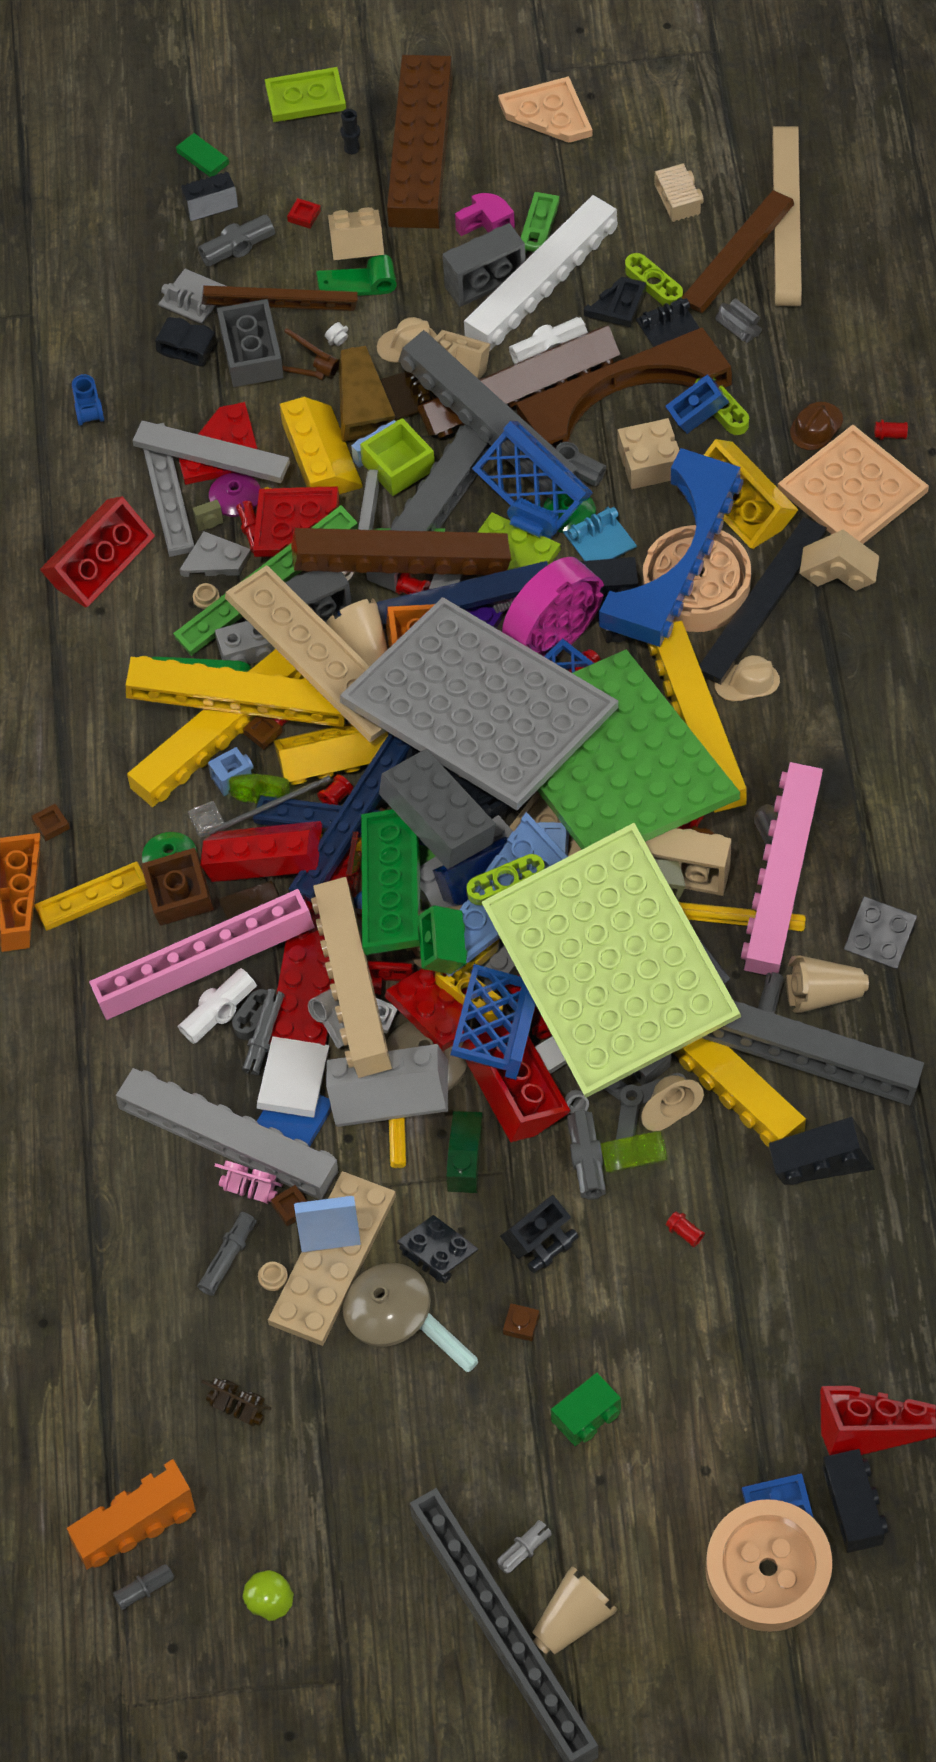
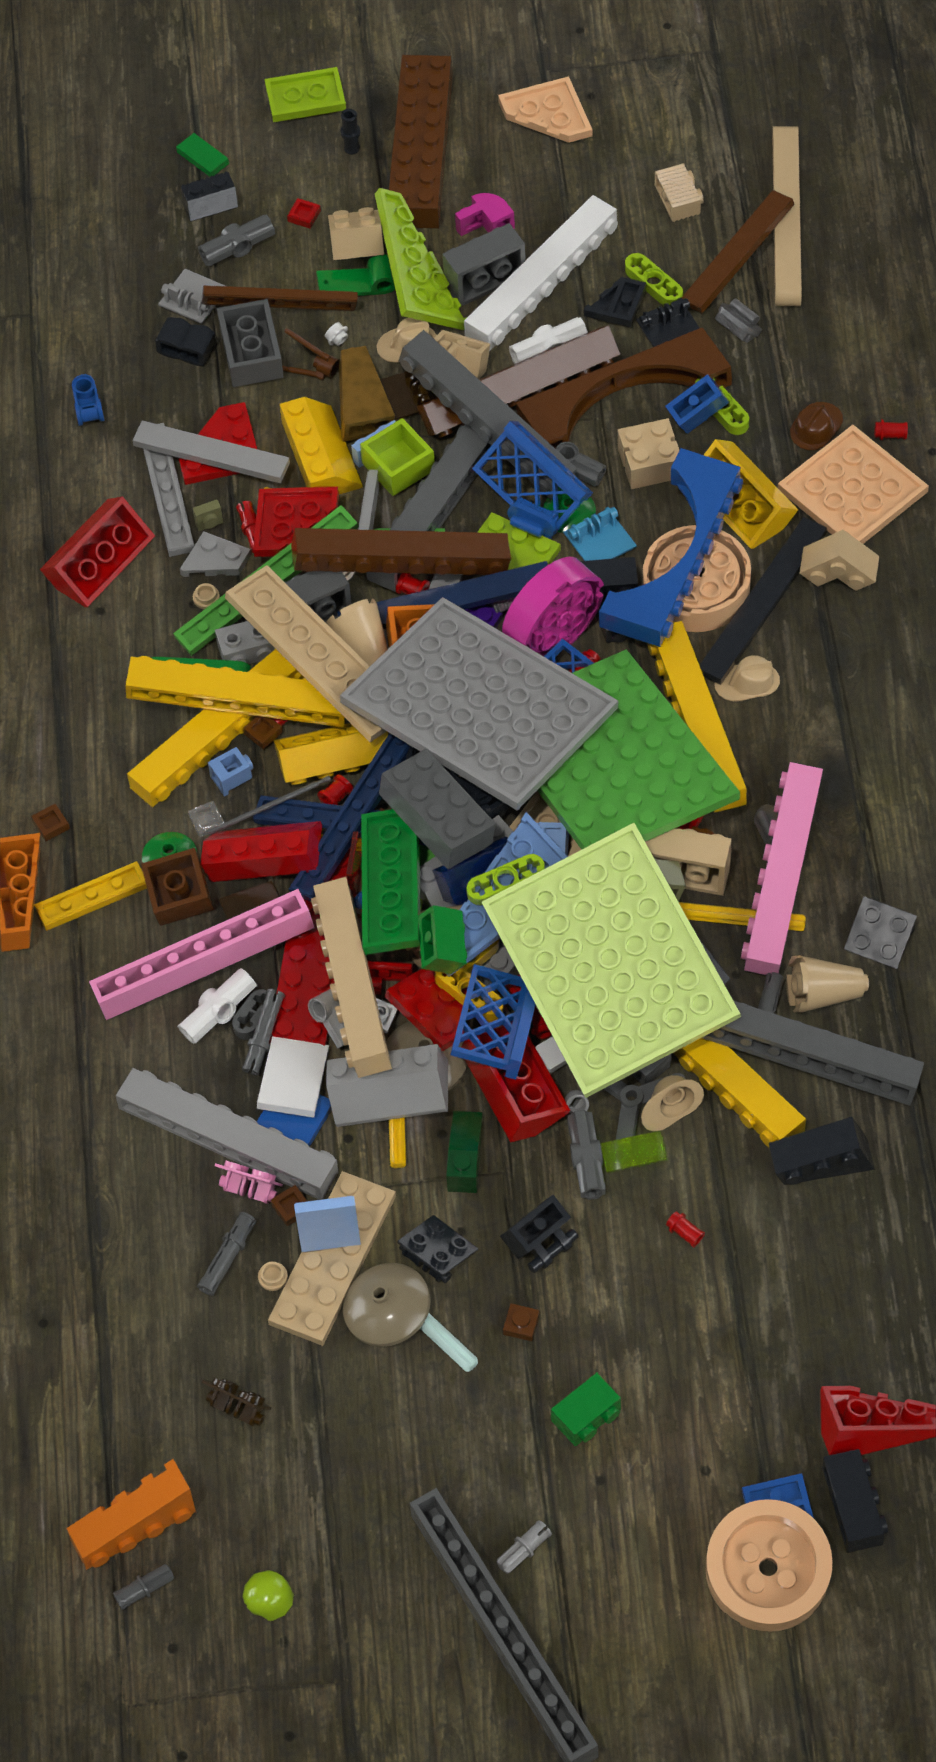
(228, 498): magenta dish -> none
(252, 786): clear neon green slope -> none
(415, 271): none -> lime wing
(539, 220): bright green plate -> none
(571, 1613): tan cone -> none

